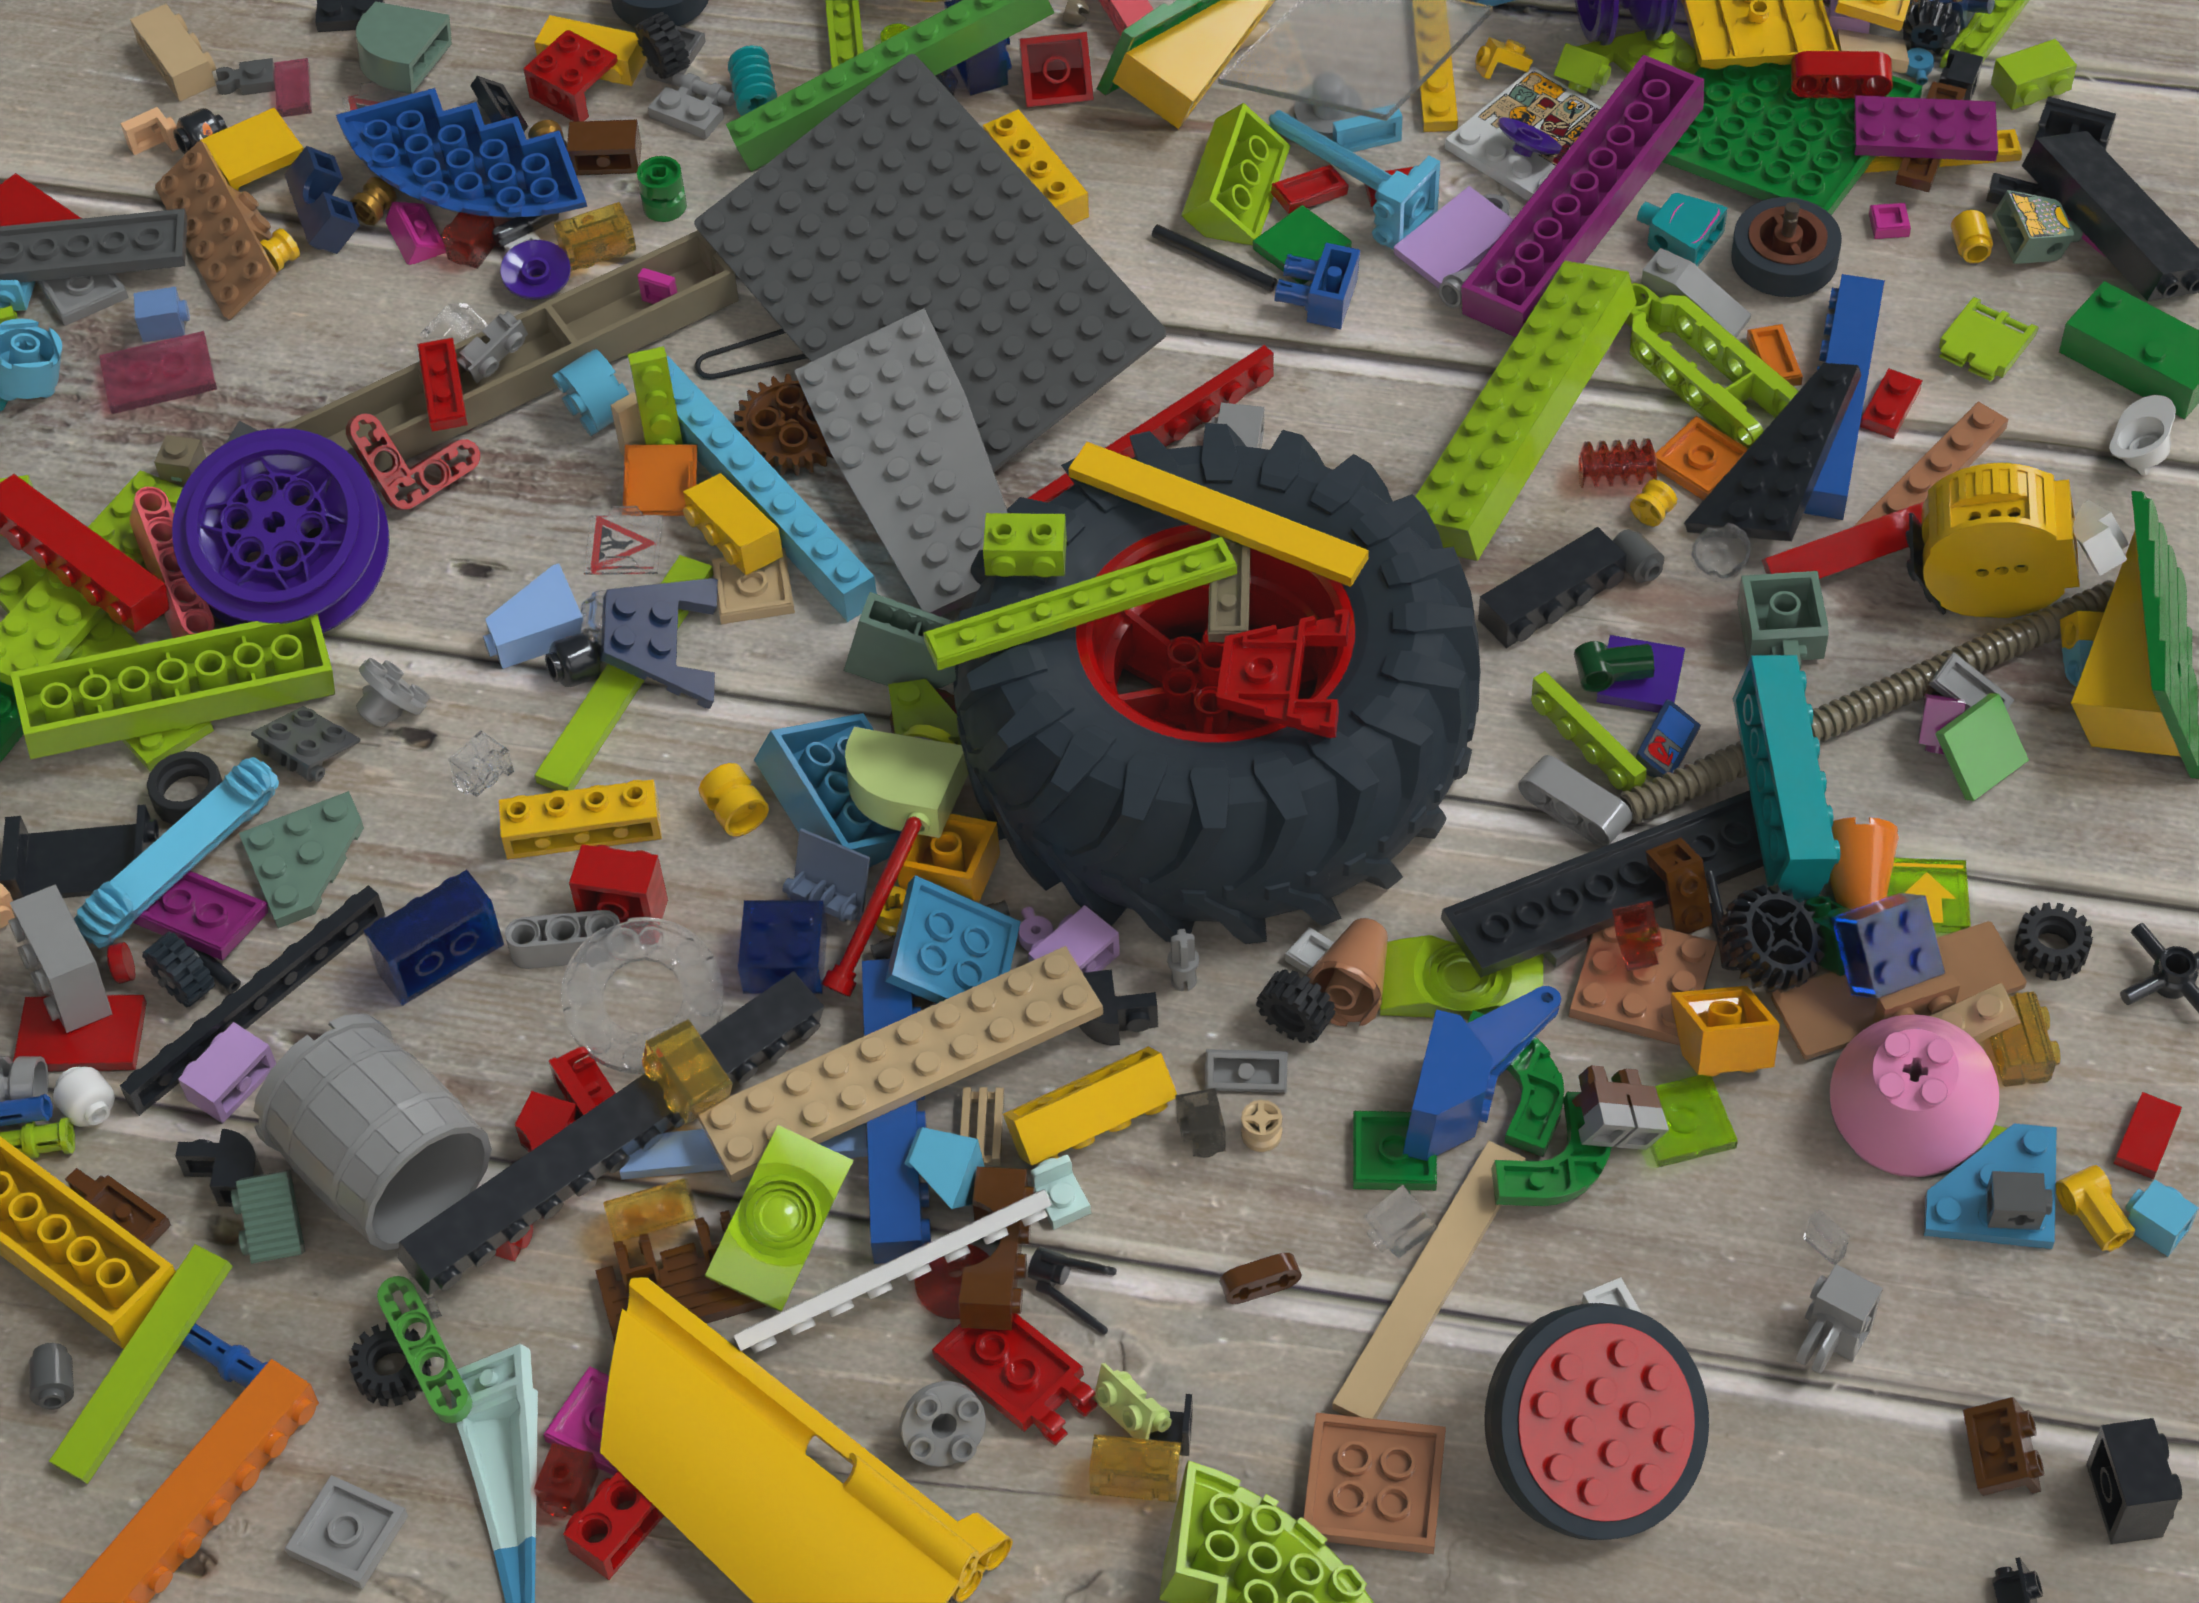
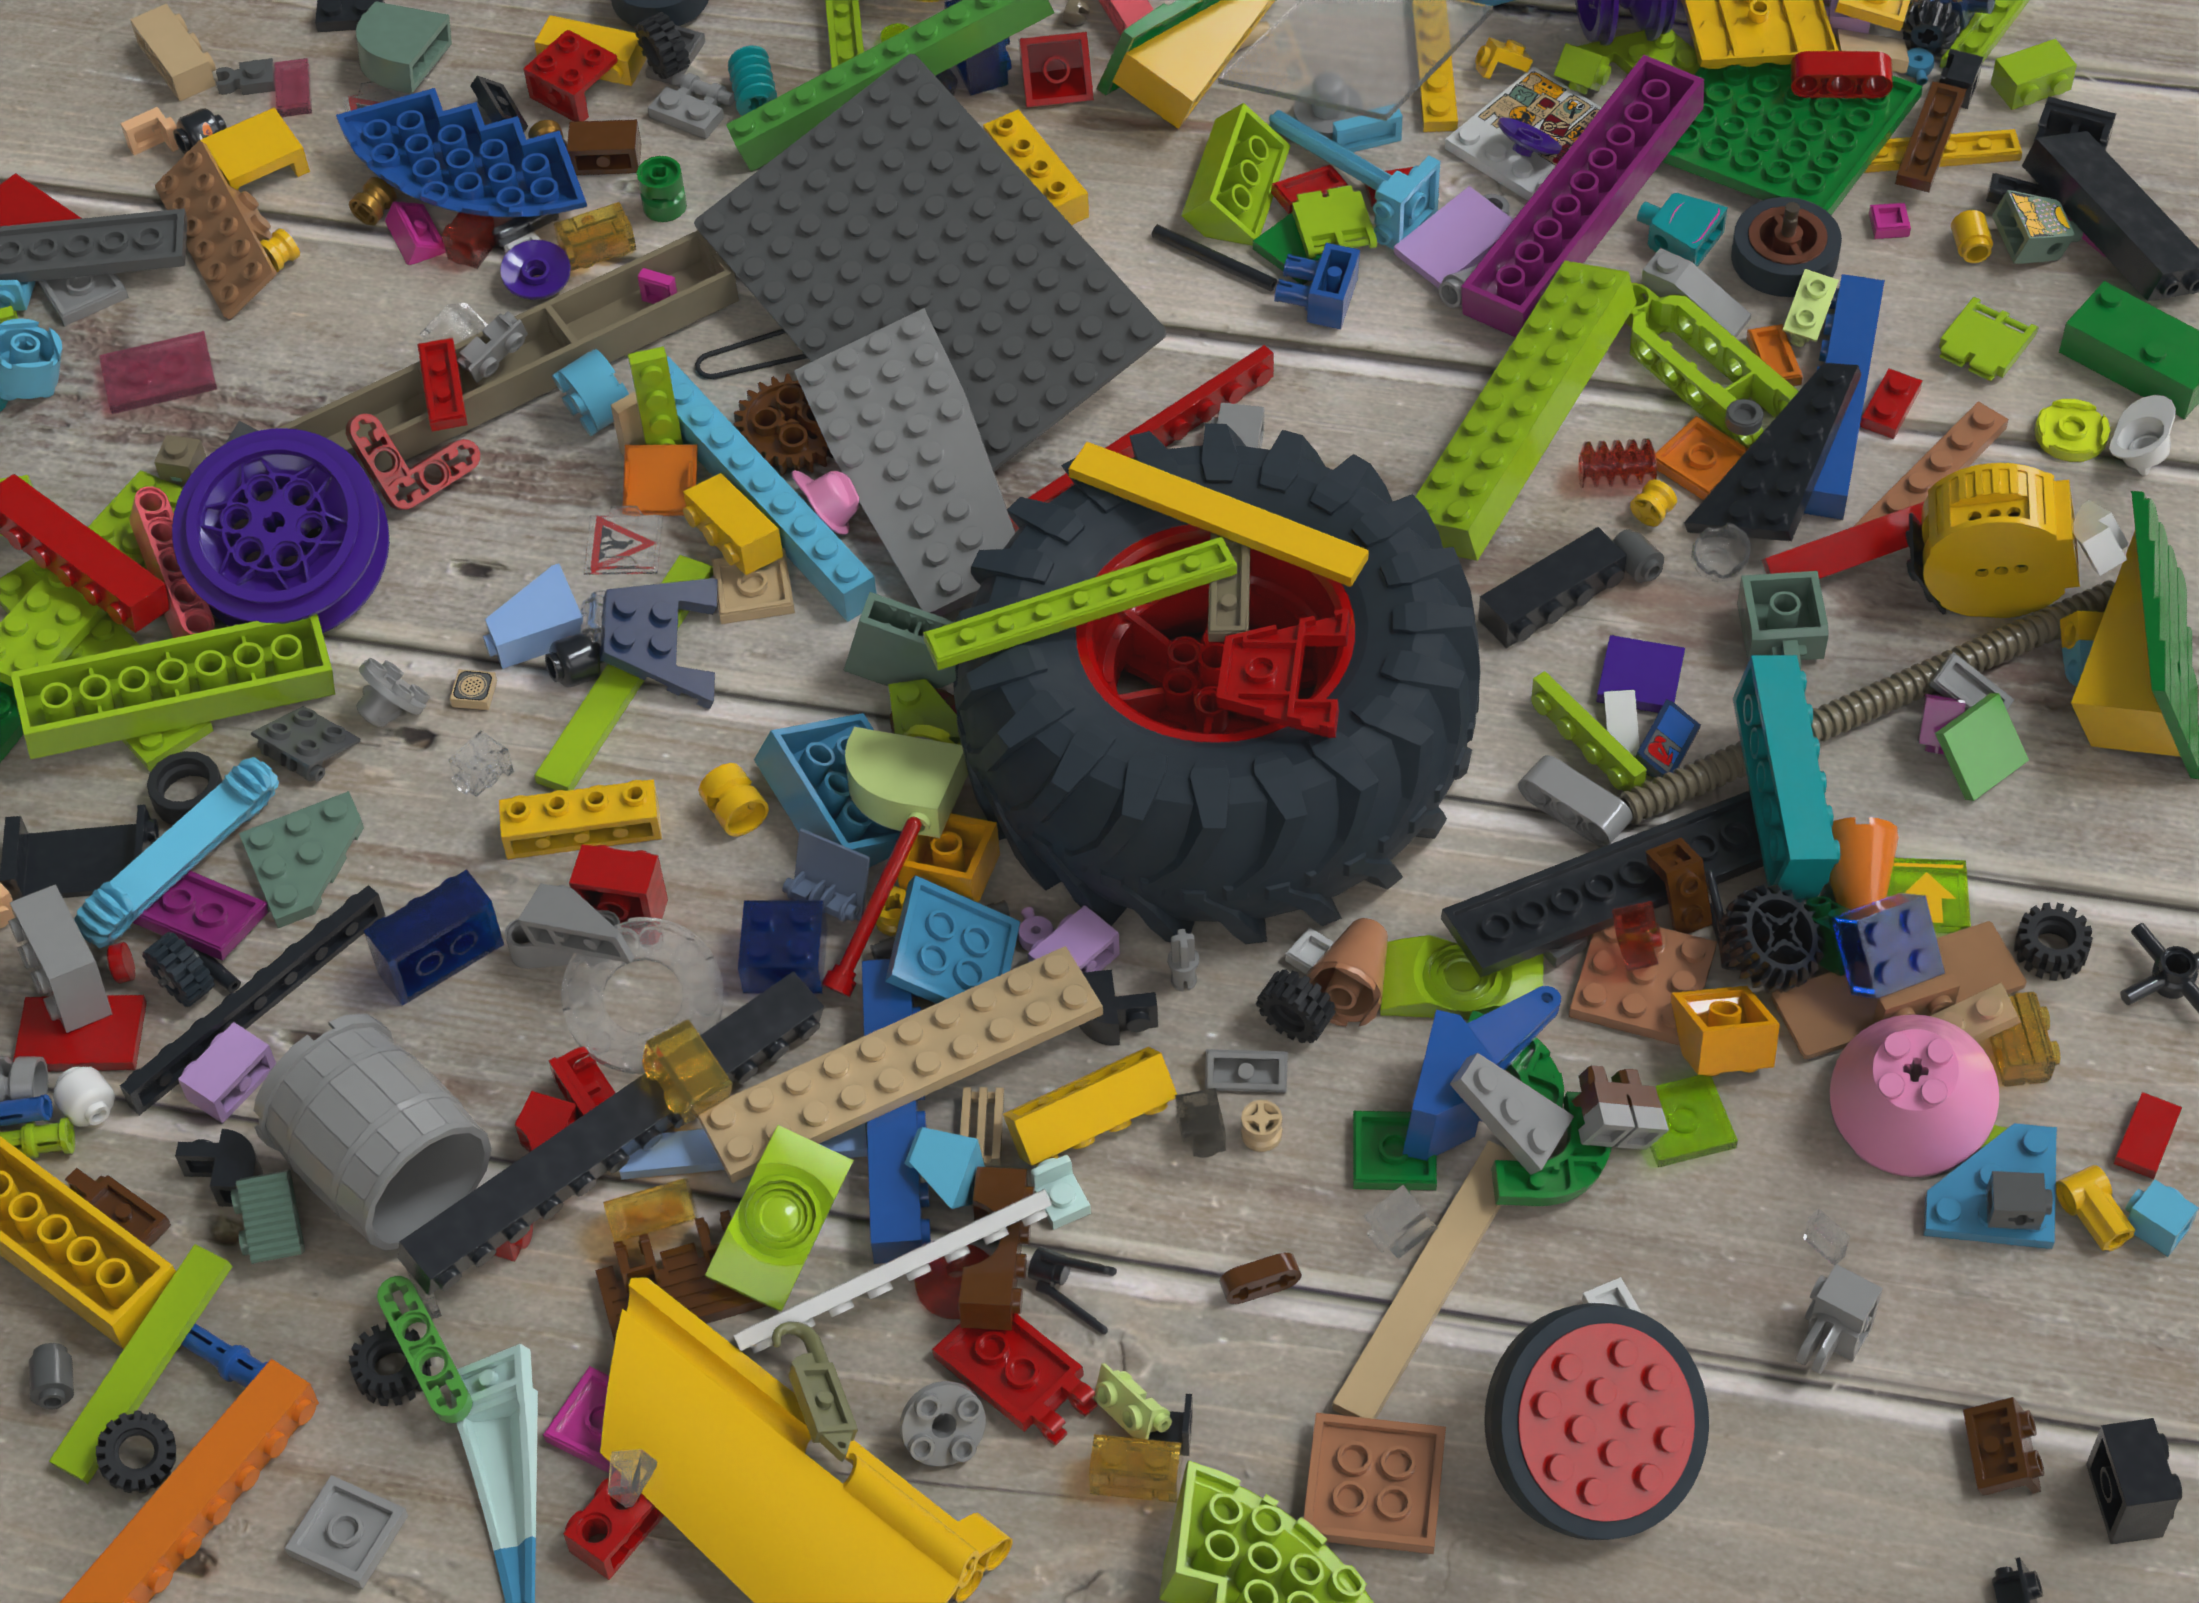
(136, 1425): none -> black tyre
(160, 314): medium blue brick -> none
(324, 217): dark blue arch -> none
(473, 689): none -> tan tile
(565, 1480): clear red brick -> none
(566, 922): none -> light grey slope
(629, 1475): none -> clear slope
(819, 1391): none -> olive plate
(831, 498): none -> bright pink piece
(1024, 544): lime brick -> none
(1333, 219): none -> lime plate
(1512, 1110): none -> light grey wing
(1602, 666): dark green piece -> none
(1622, 718): none -> white sticker
(1744, 417): none -> dark grey tile
(1809, 307): none -> yellowish green hinge
(1925, 128): magenta plate -> none
(2072, 430): none -> neon yellow tile

